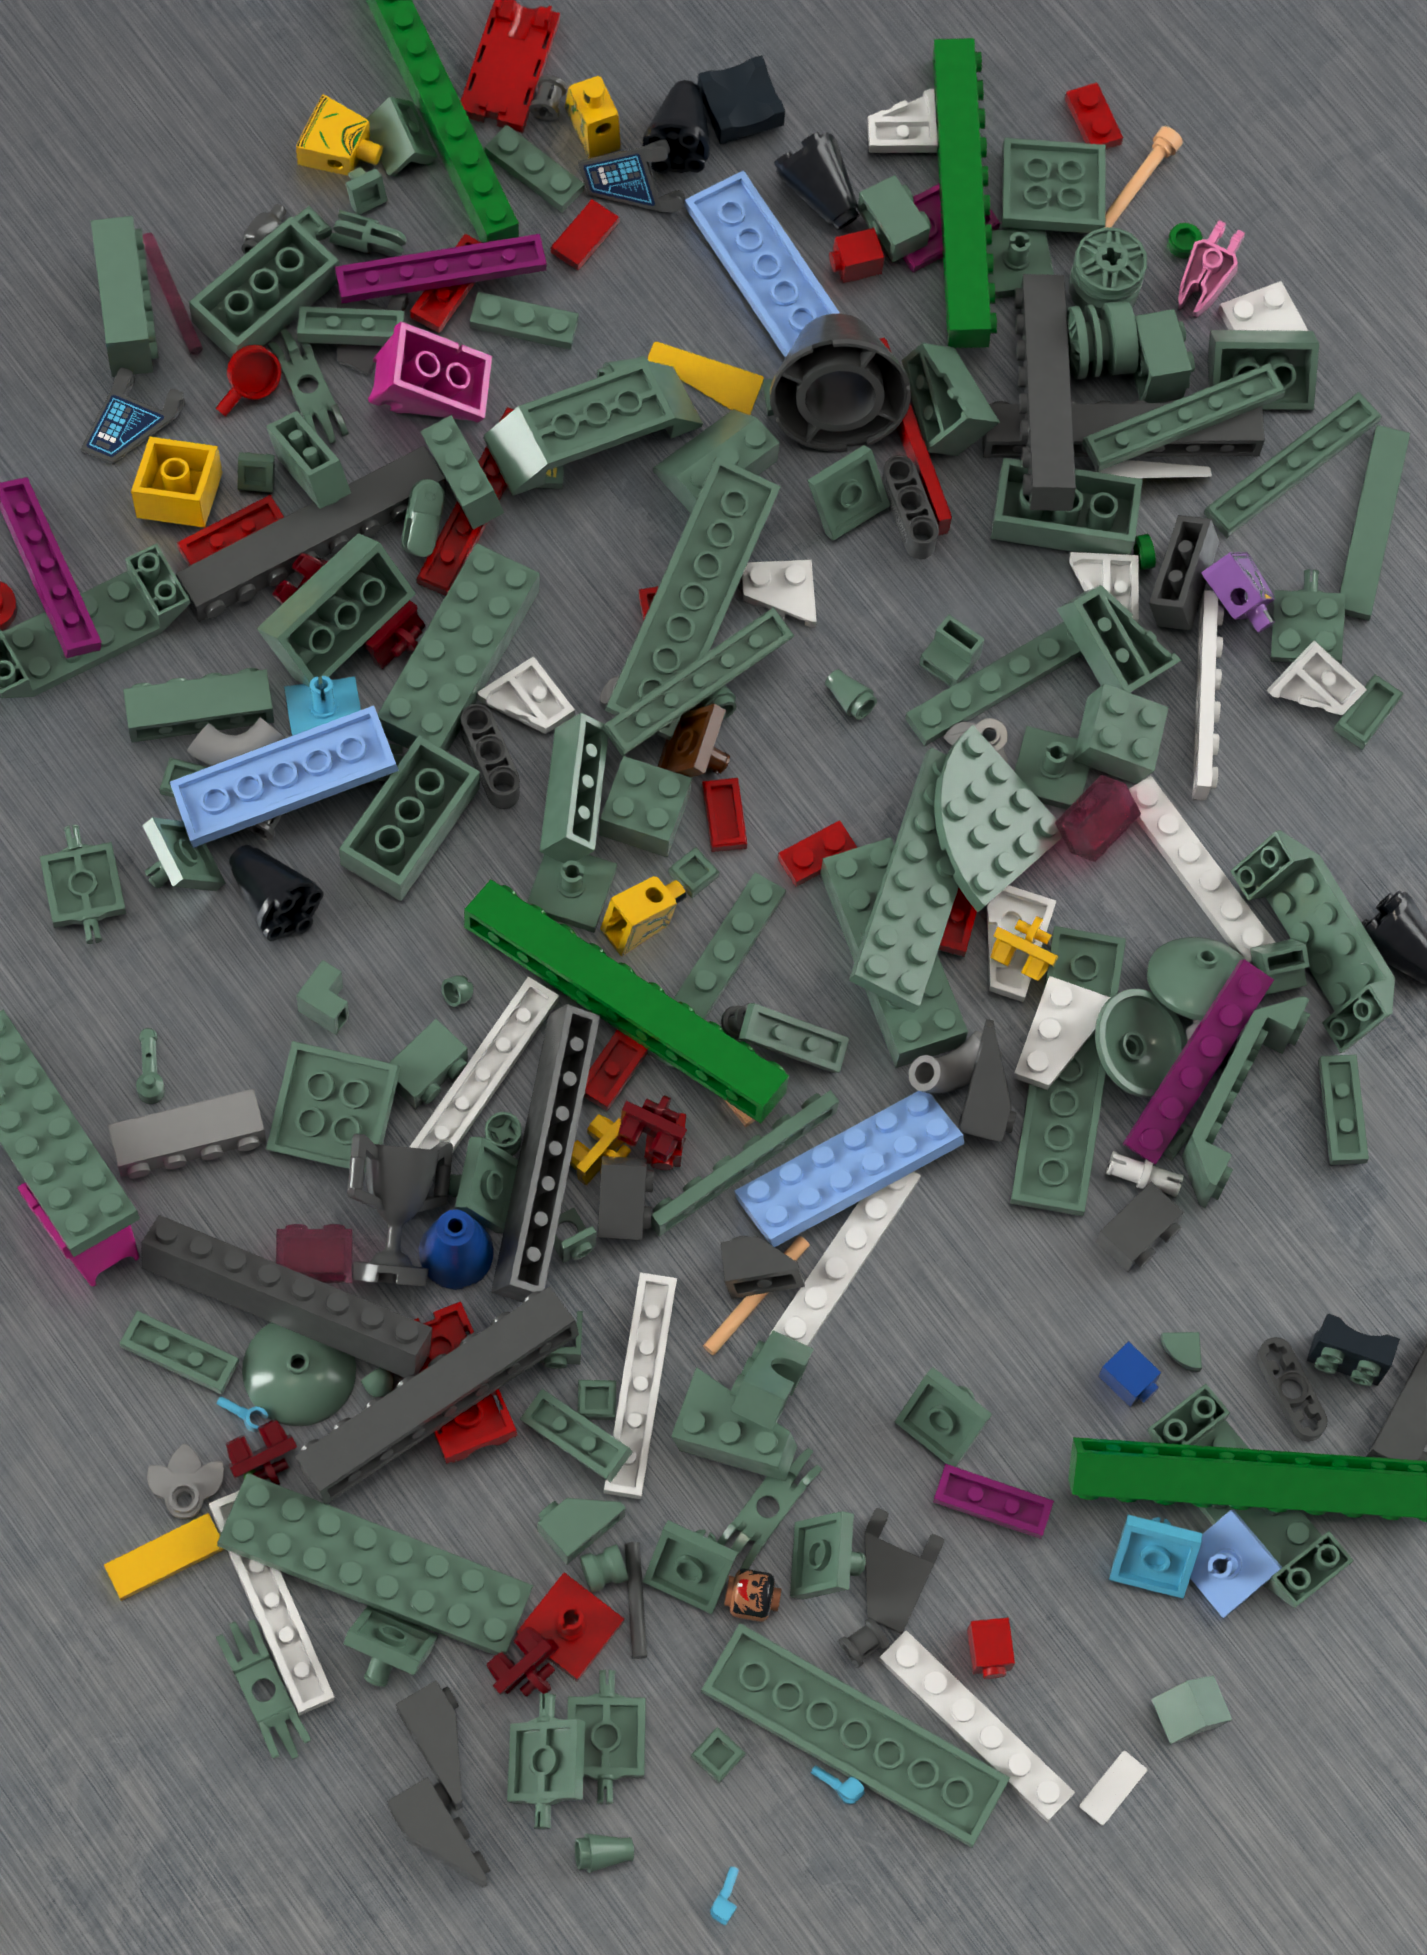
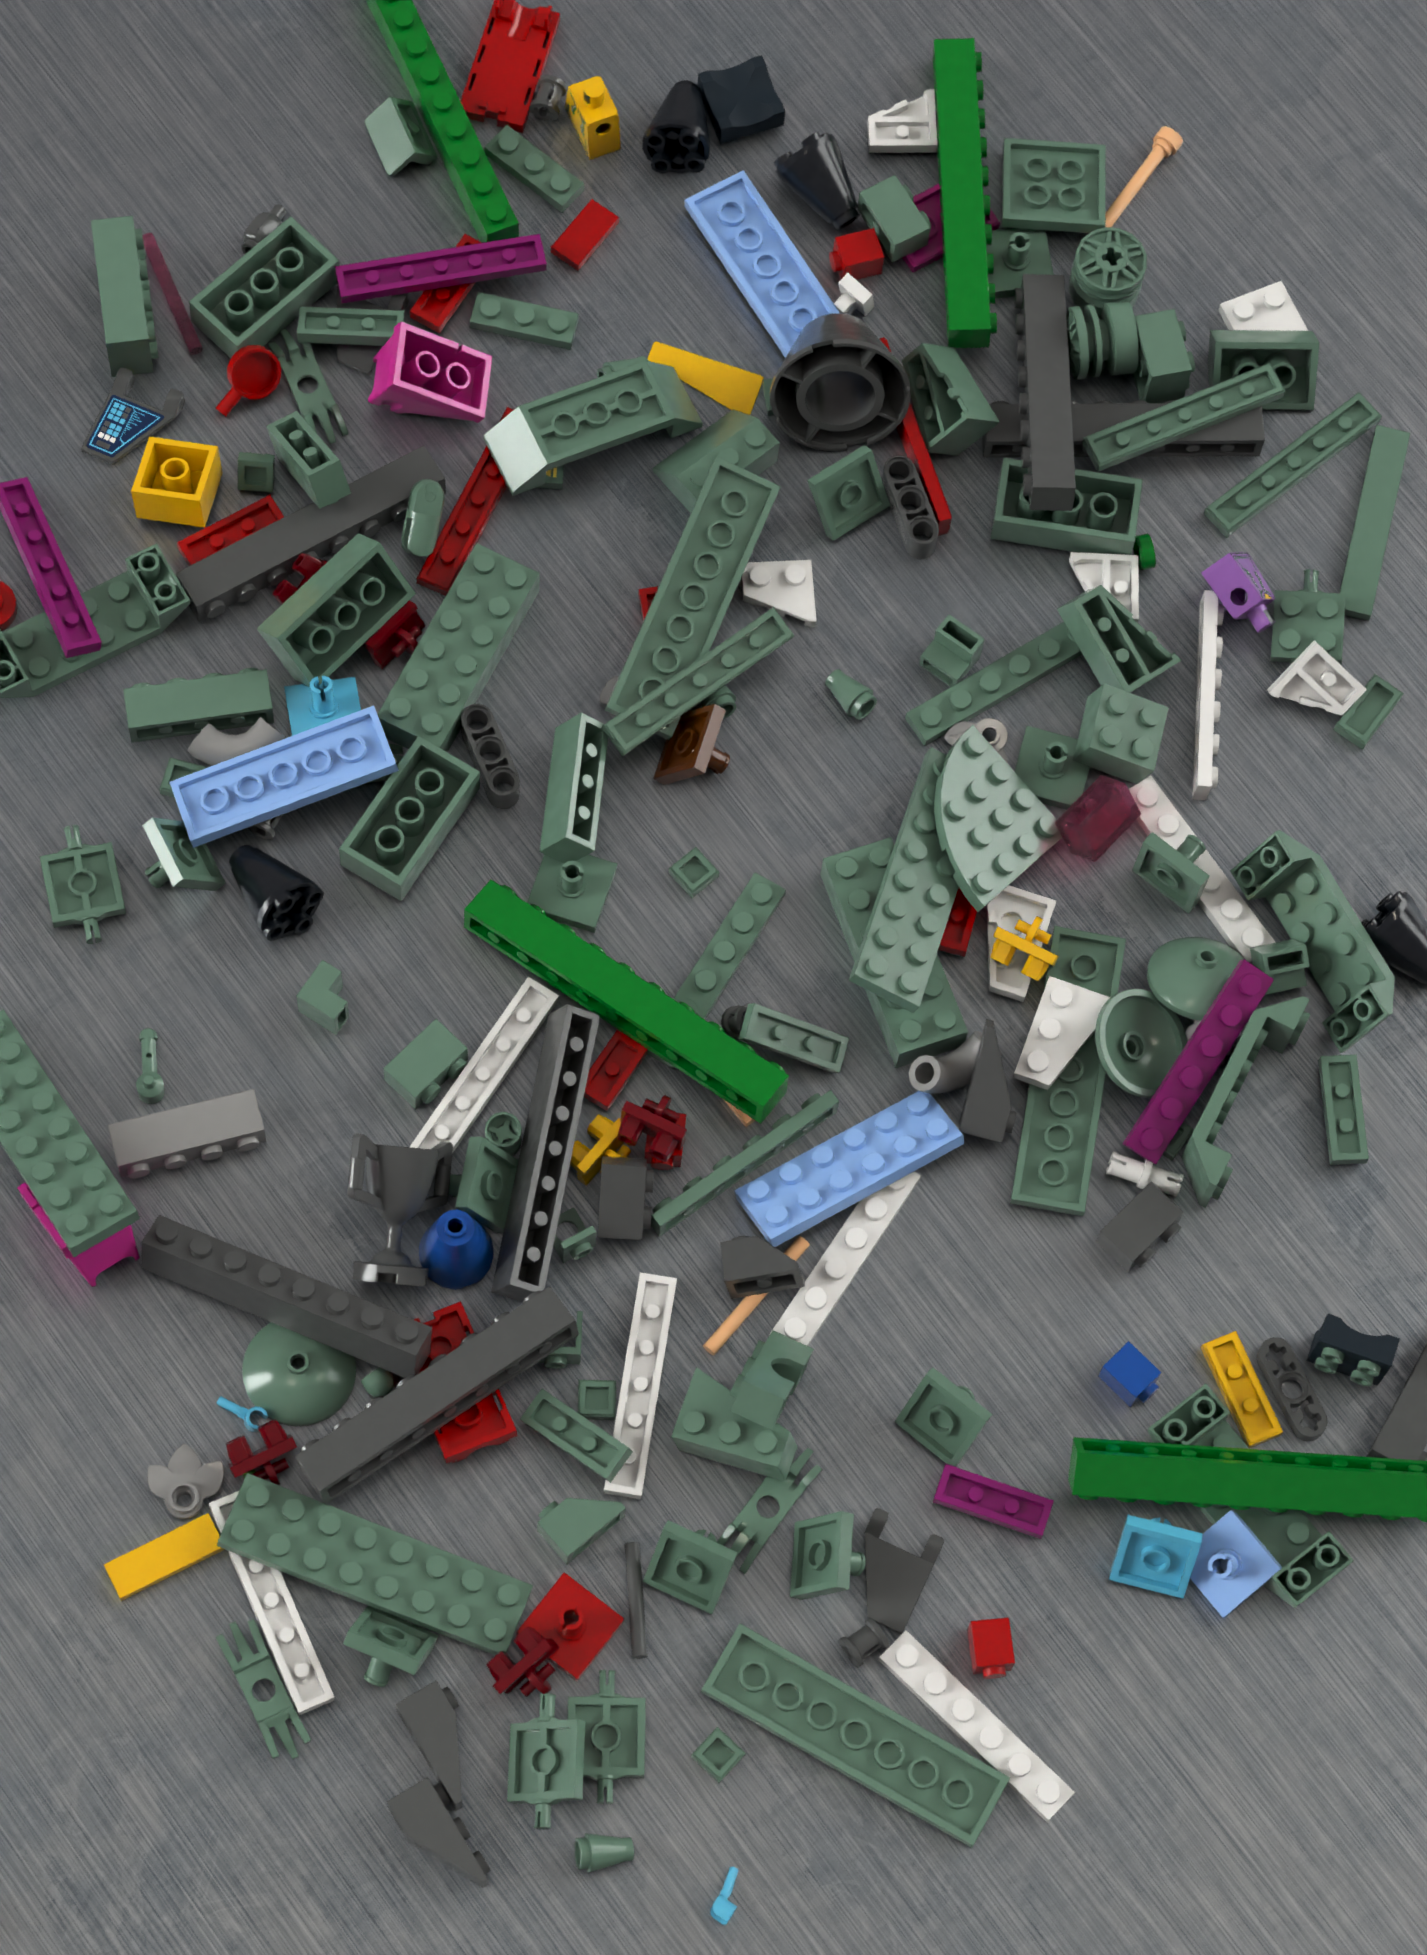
(179, 1352): sand green plate -> none
(313, 224): sand green tile -> none
(317, 1253): clear pink brick -> none
(328, 1100): sand green plate -> none
(336, 139): yellow torso -> none
(365, 190): sand green tile -> none
(366, 235): sand green arm -> none
(457, 990): sand green hinge -> none
(462, 472): sand green brick -> none
(528, 697): white wing -> none
(603, 1568): sand green wheel -> none
(629, 179): flag -> none
(640, 913): yellow torso -> none
(645, 806): sand green brick -> none
(724, 814): red tile -> none
(752, 1595): head -> none
(805, 858): red plate -> none
(849, 1791): medium azure hand -> none
(853, 297): none -> white tile
(1093, 116): red plate -> none
(1113, 1788): white sticker -> none
(1145, 469): white sticker -> none
(1173, 870): none -> sand green tile
(1180, 577): dark grey brick -> none
(1182, 239): green tile -> none
(1183, 1349): sand green tile -> none
(1191, 1709): sand green piece -> none
(1209, 269): bright pink hinge -> none
(1241, 1389): none -> yellow tile

